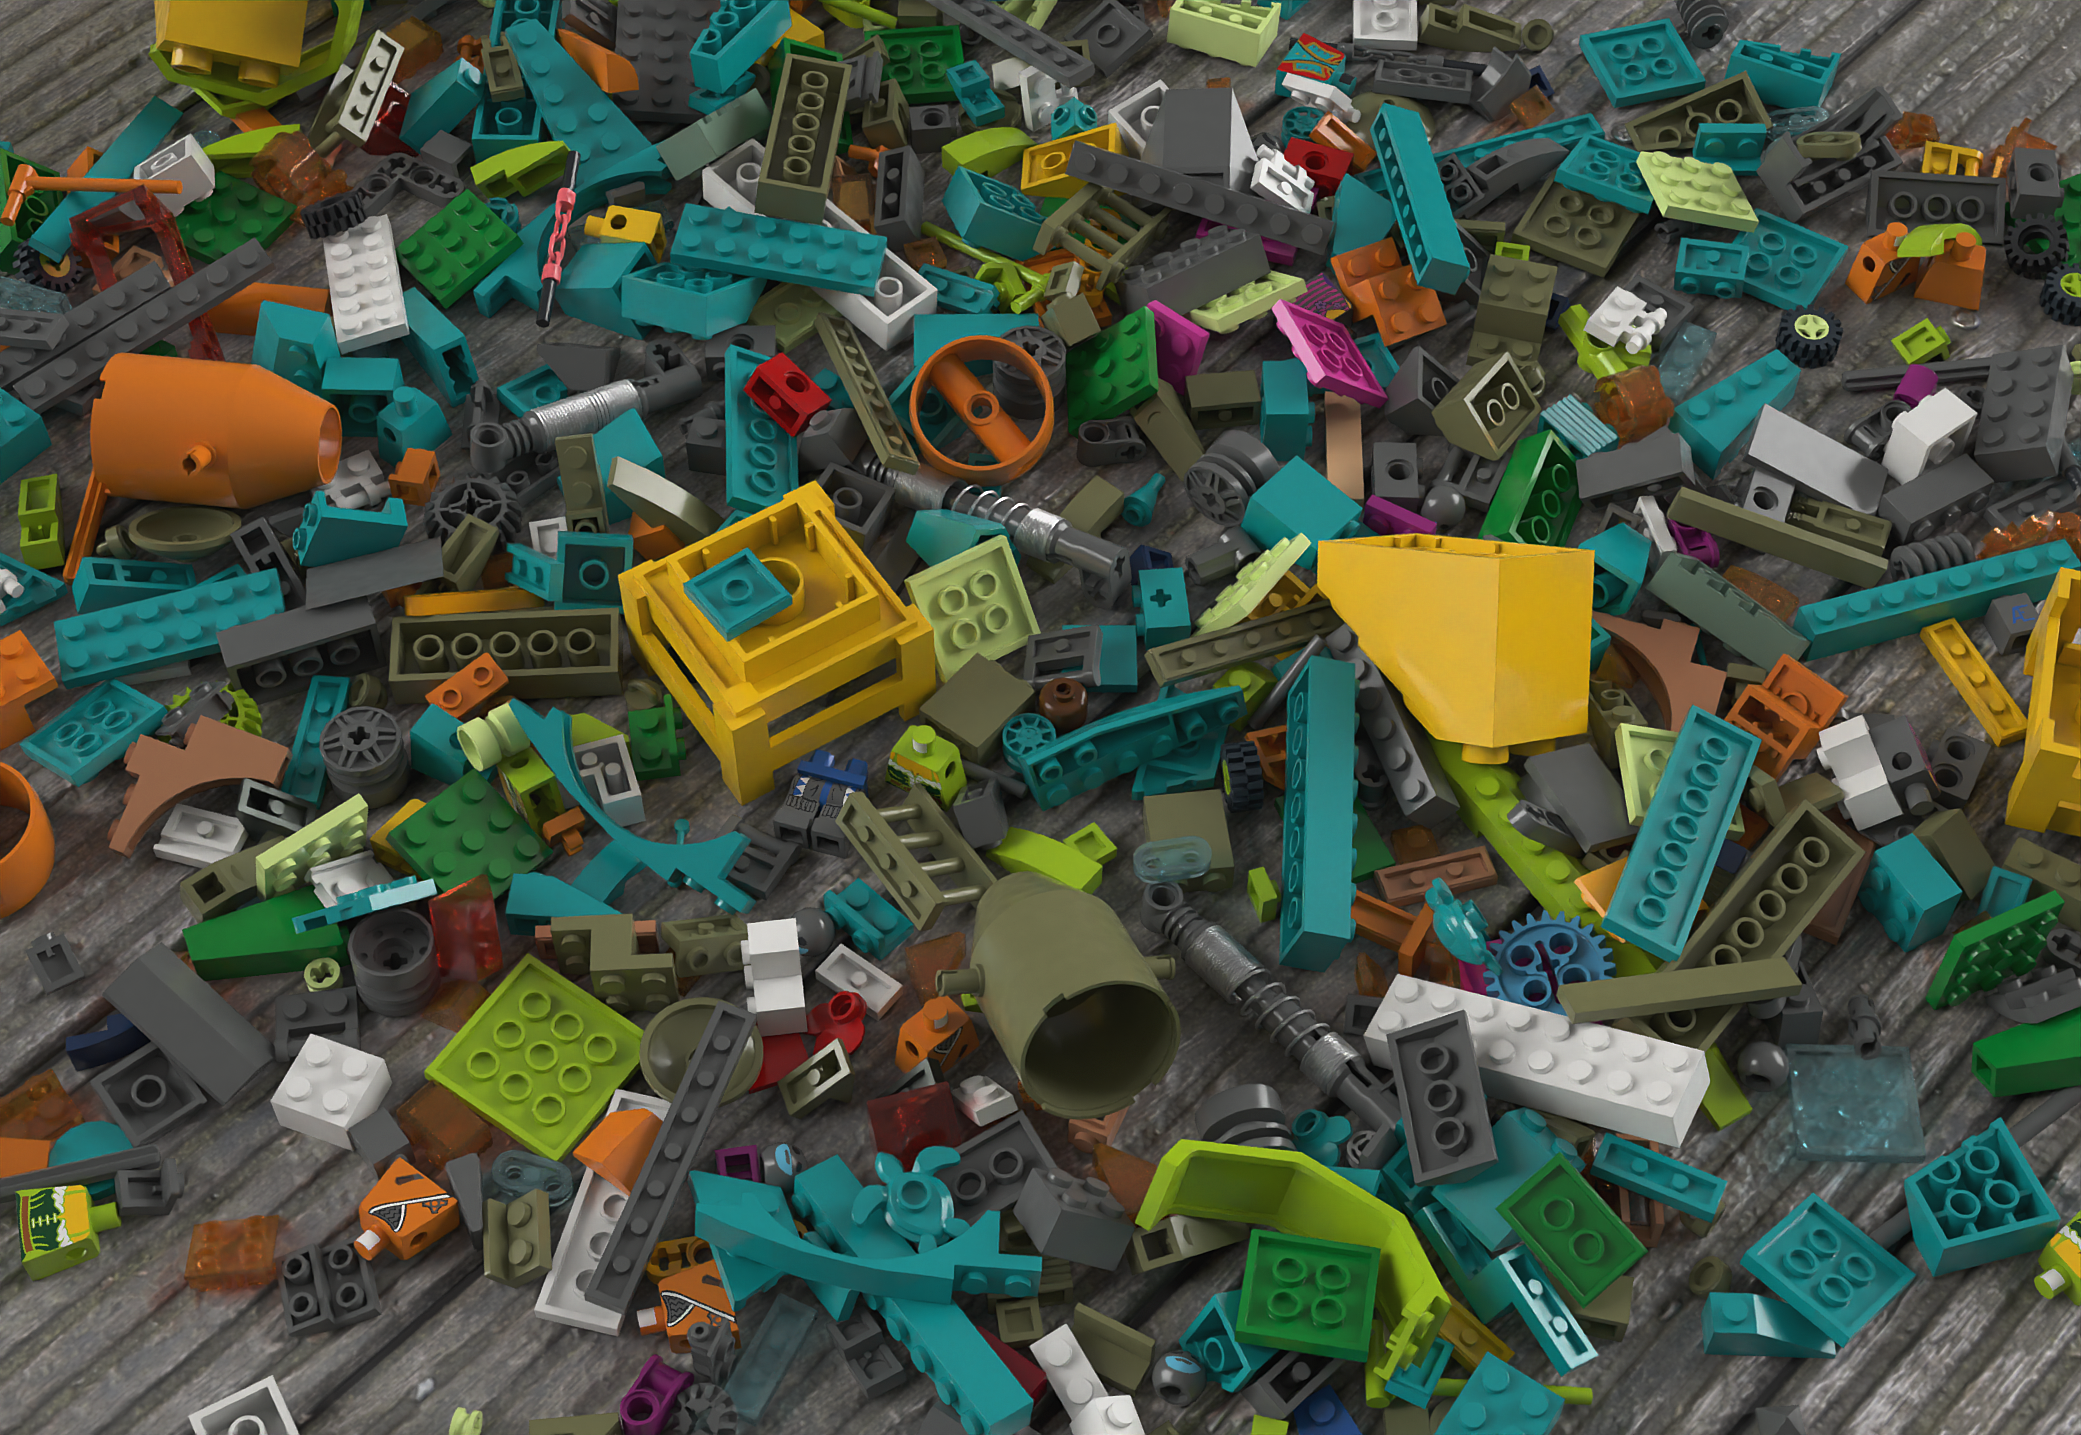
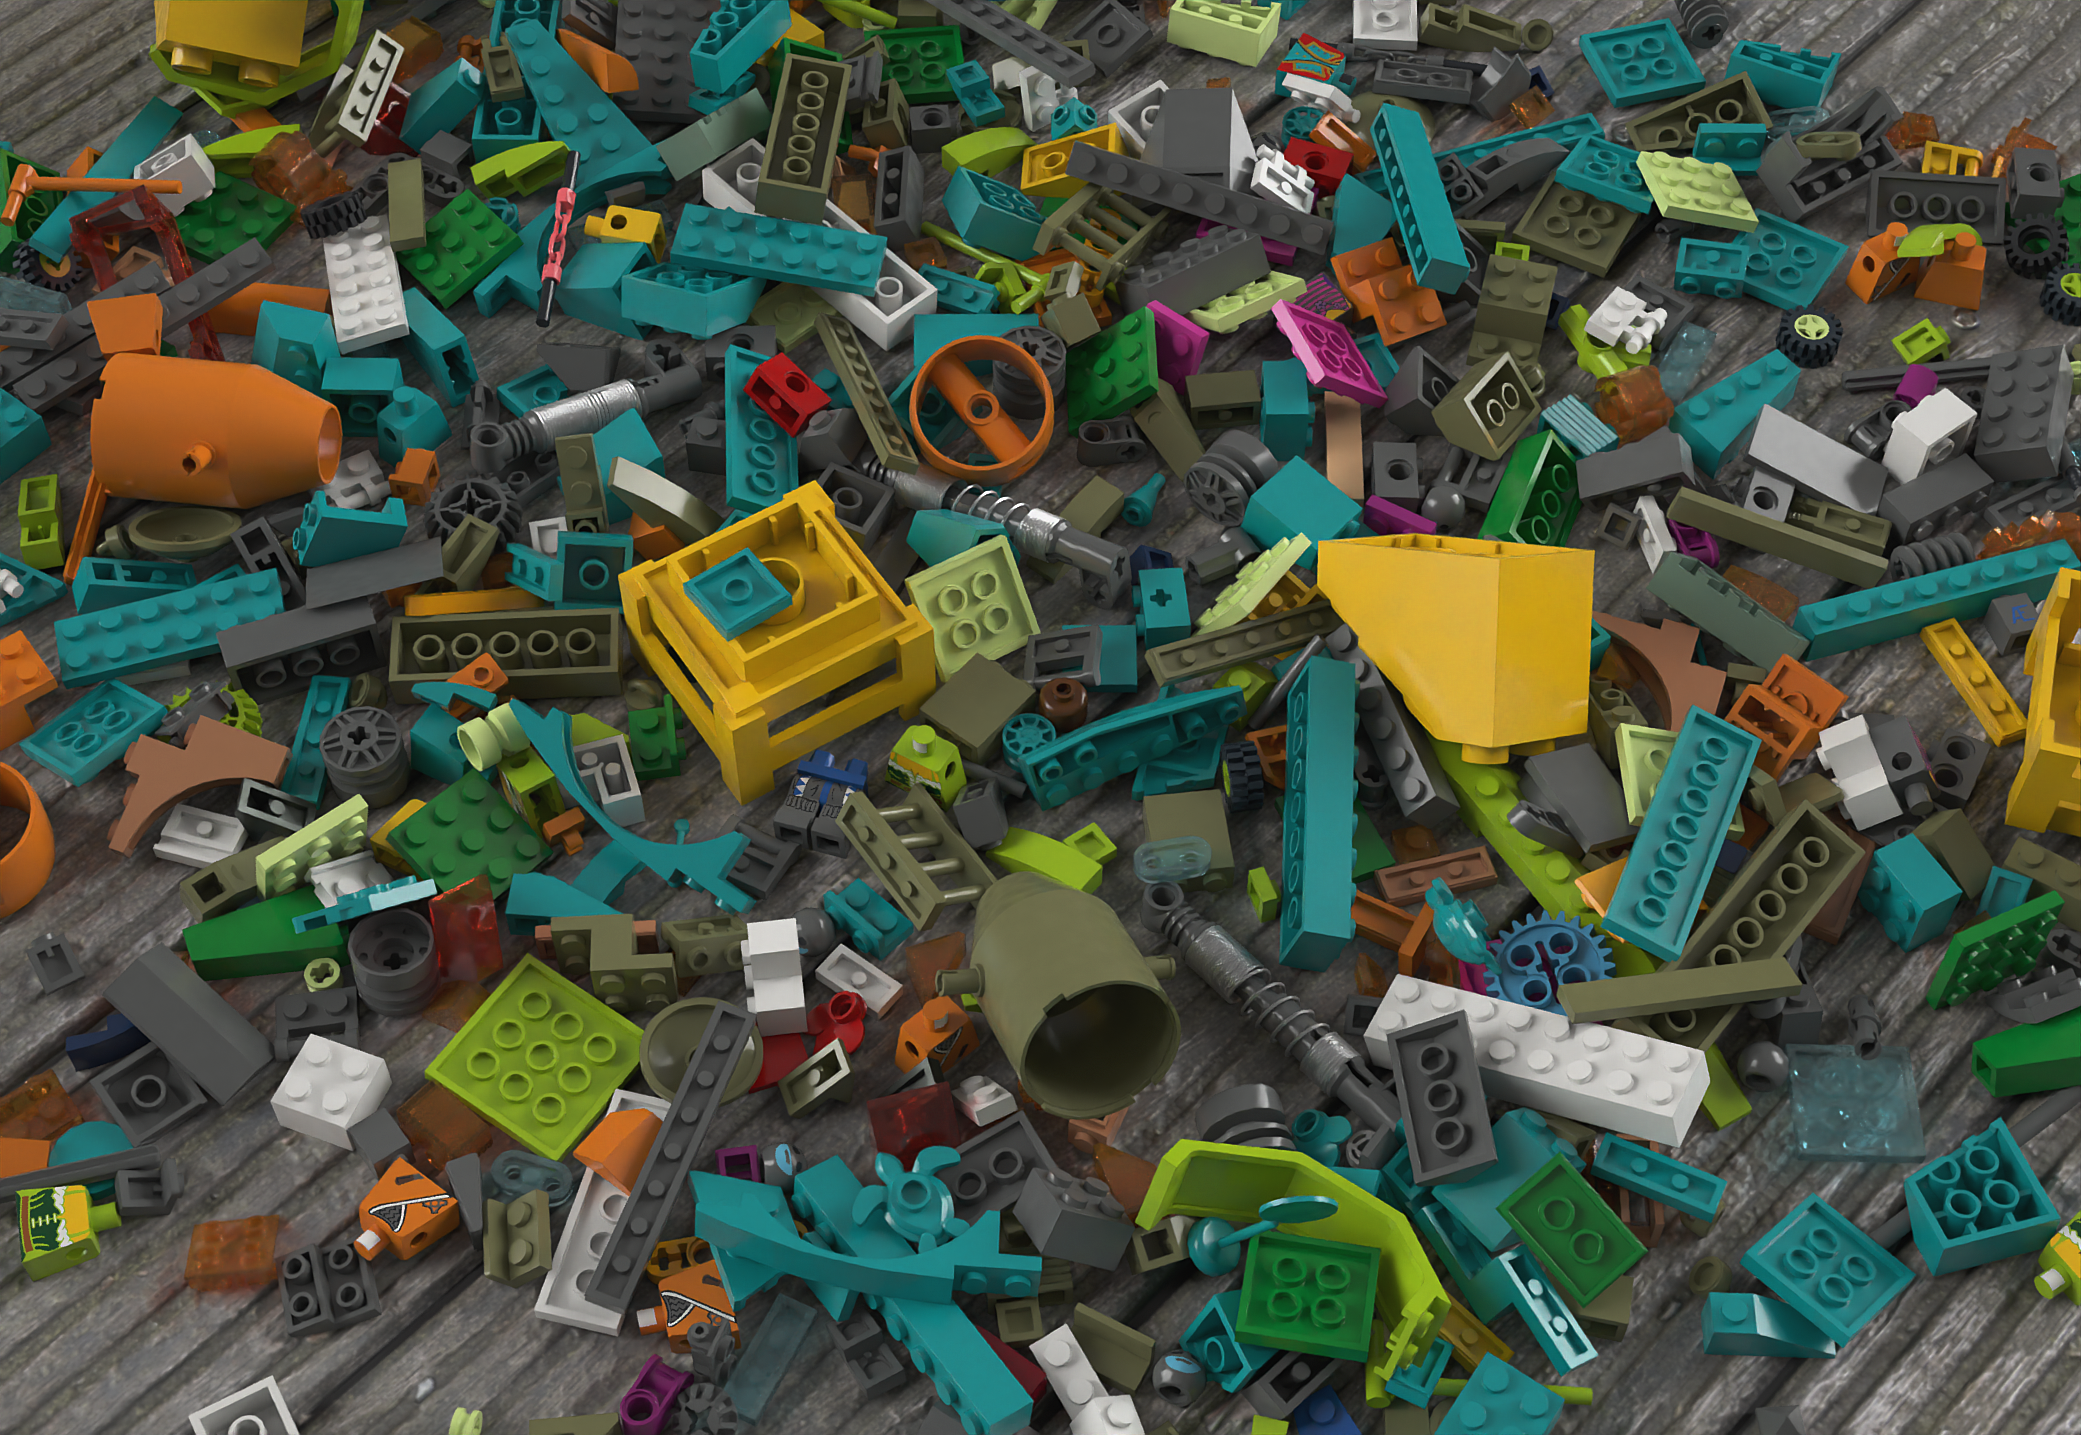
(128, 324): none -> orange torso
(406, 205): none -> olive tile
(445, 694): none -> teal slope
(1217, 1246): none -> teal piece
(1618, 567): teal slope -> none

